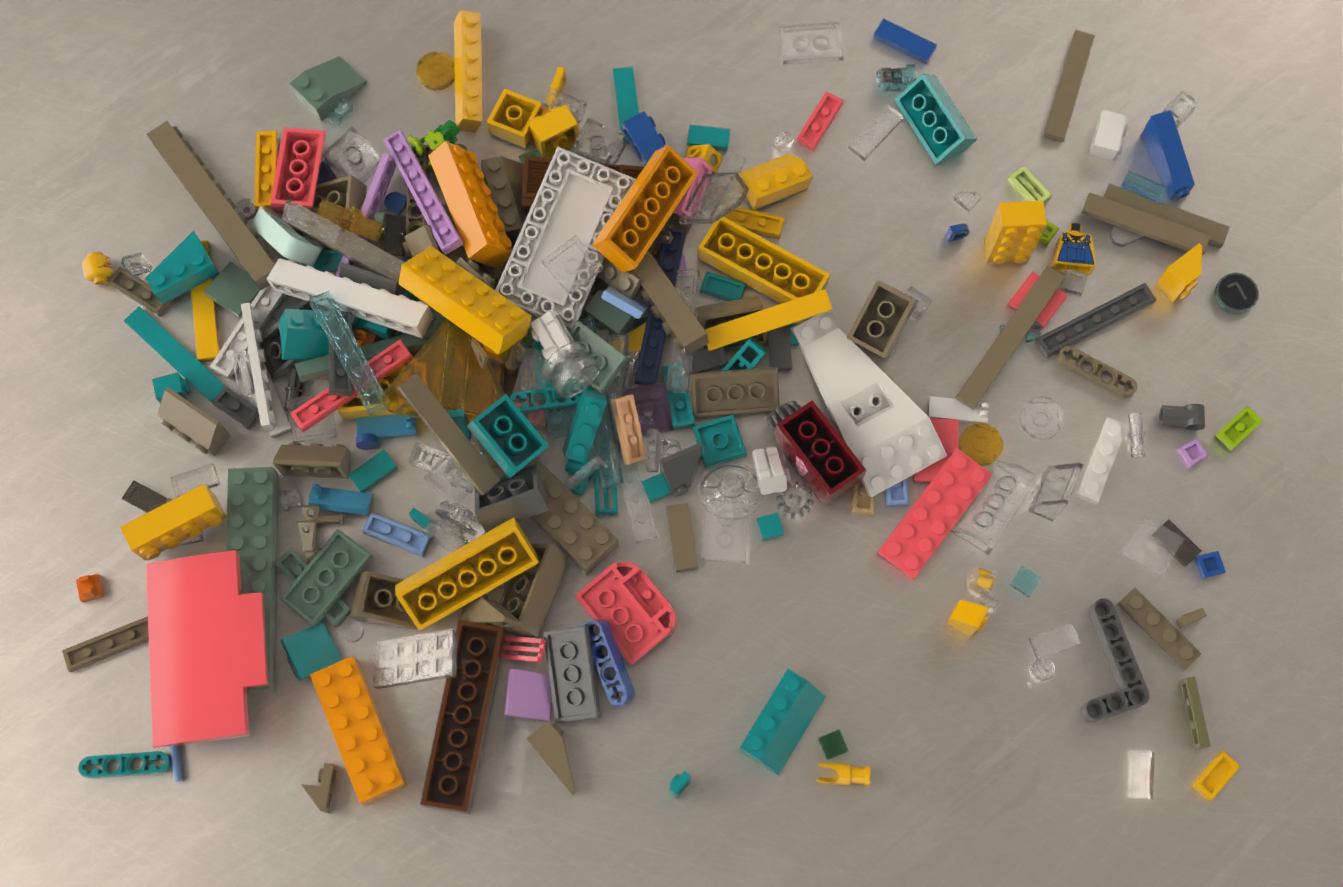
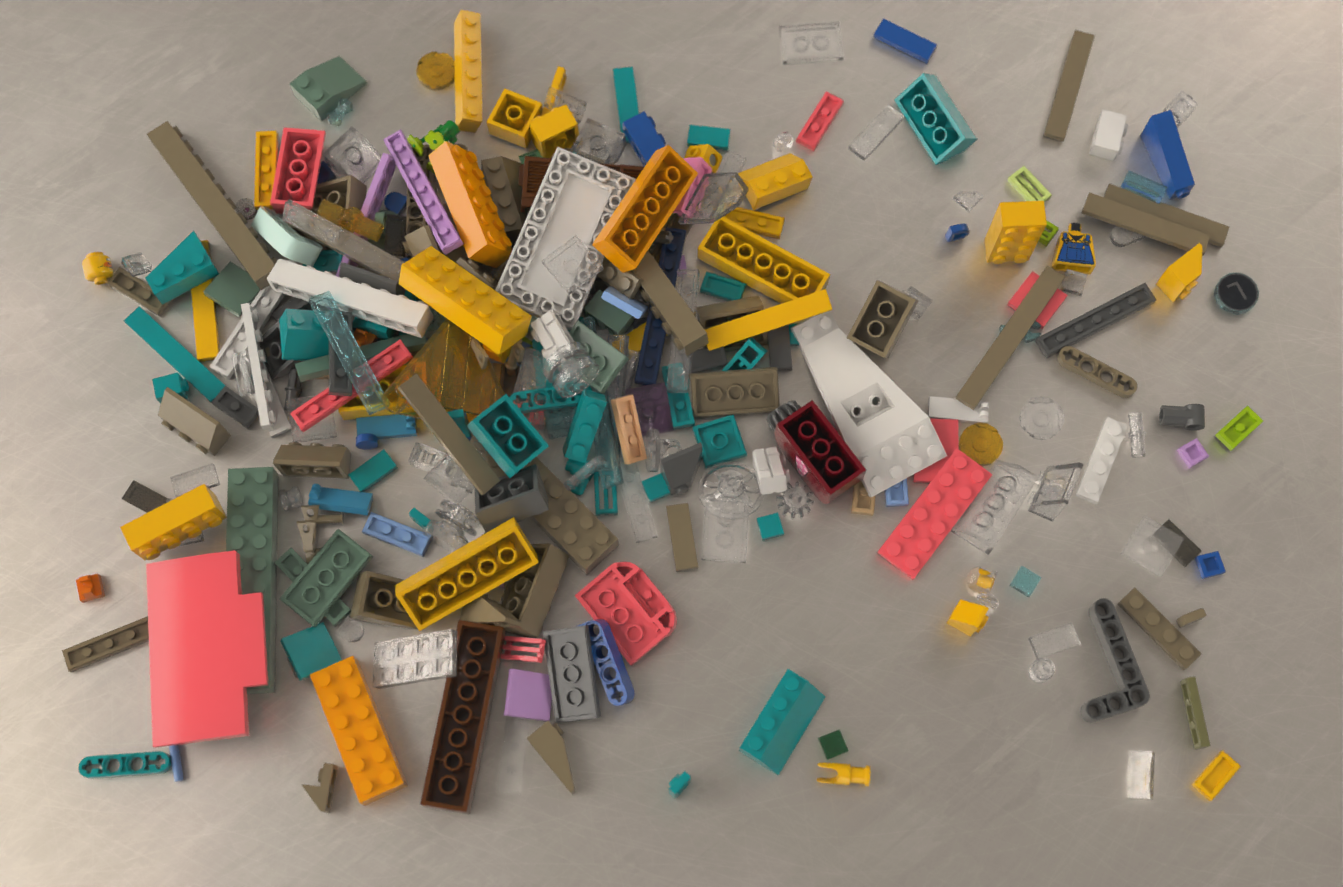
(895, 79): clear light blue leg -> none

